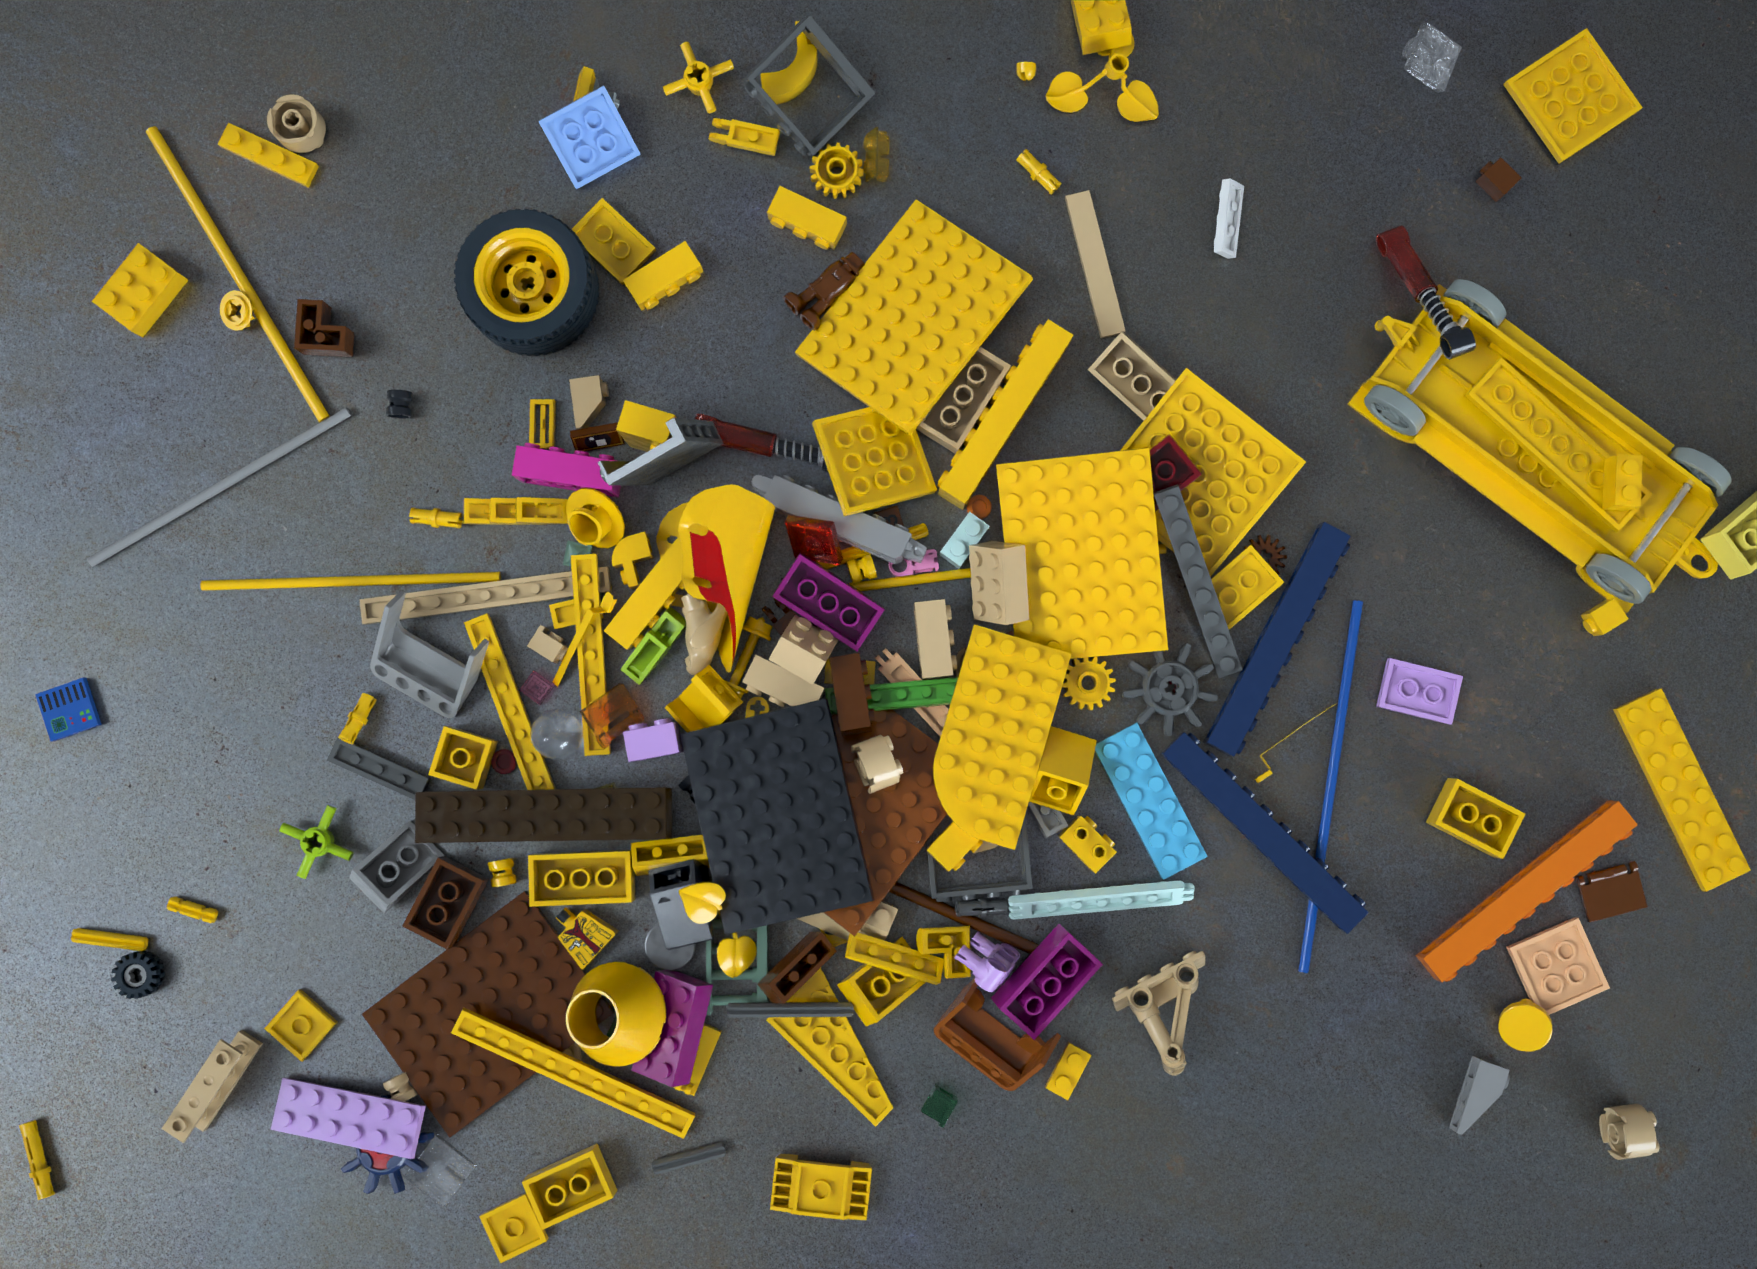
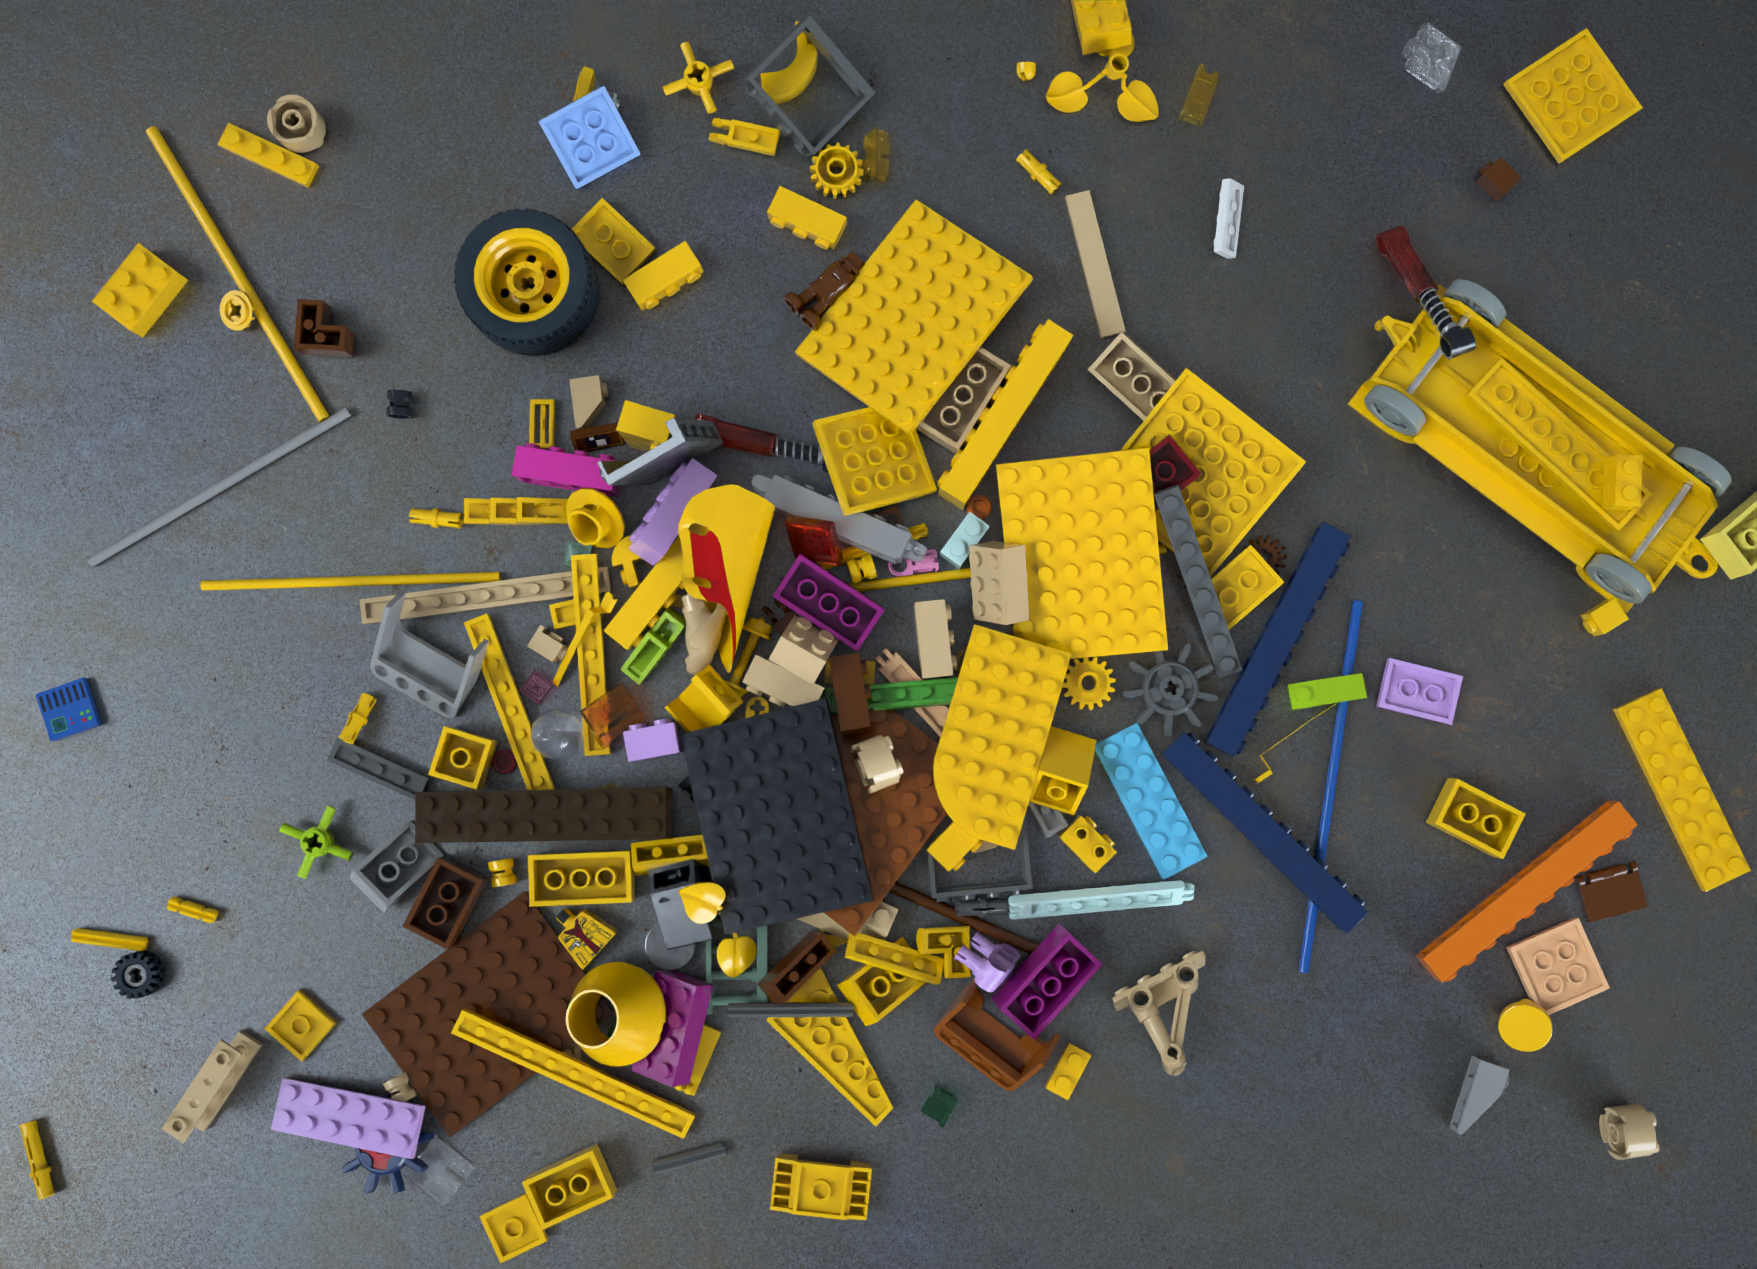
(656, 536): none -> lavender brick
(1199, 96): none -> clear yellow hinge
(1326, 691): none -> lime slope

